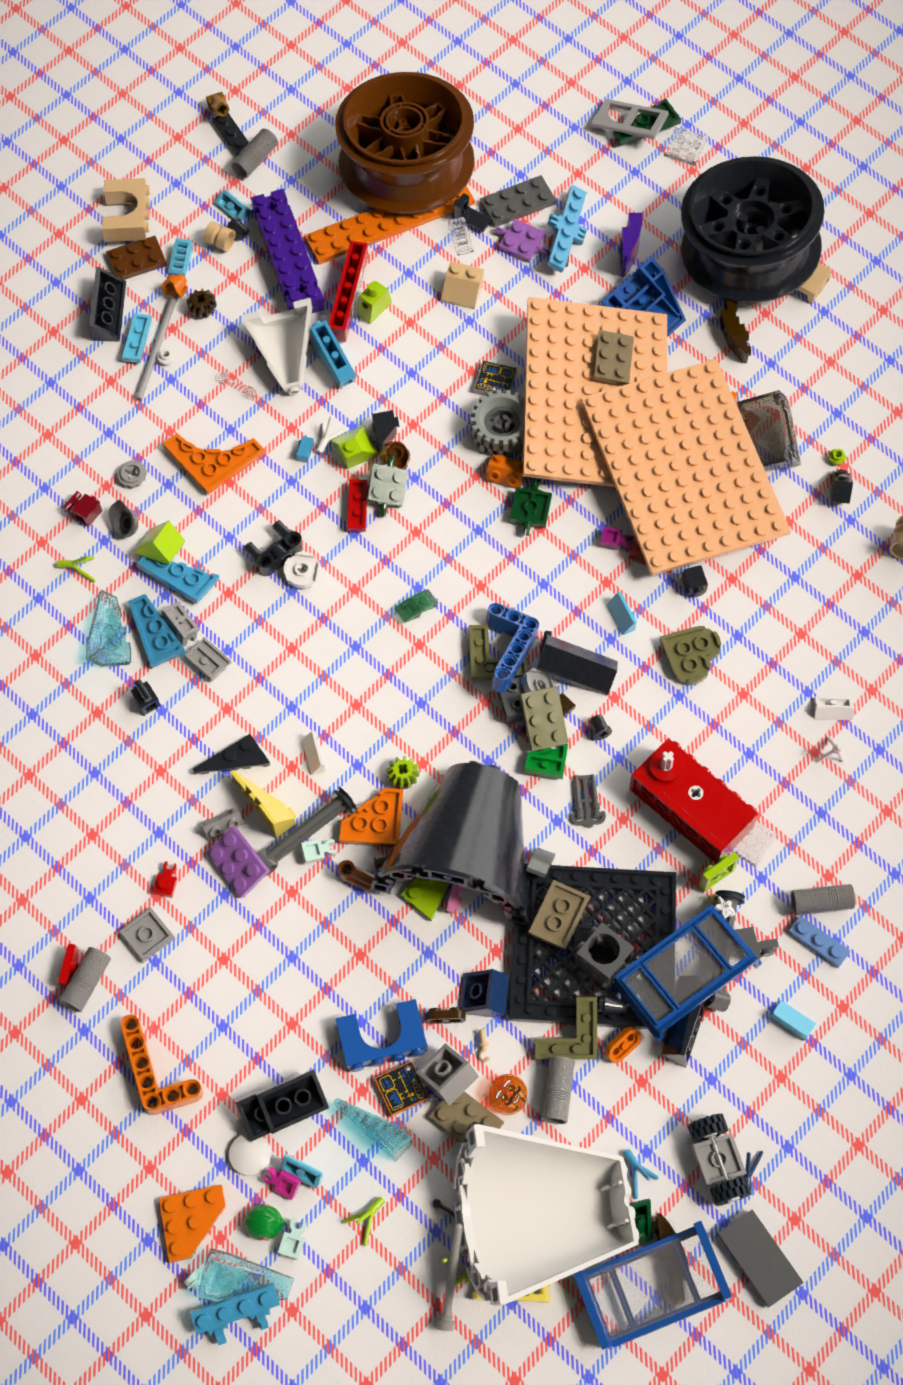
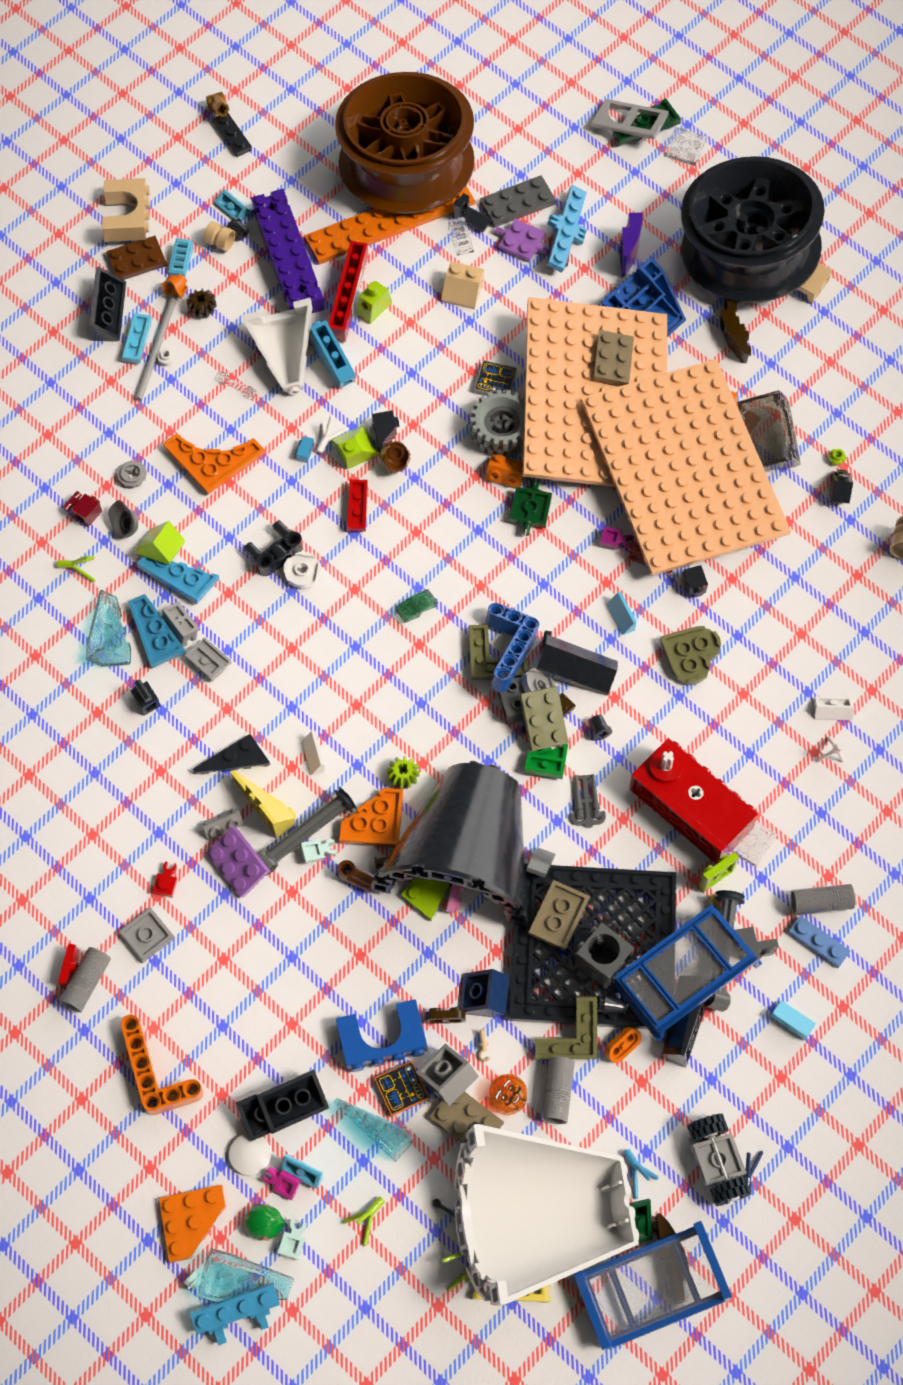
(254, 153): light grey piece -> none
(387, 485): plate -> none
(446, 1321): light grey piece -> none
(725, 908): white plant -> none
(760, 1258): dark grey piece -> none

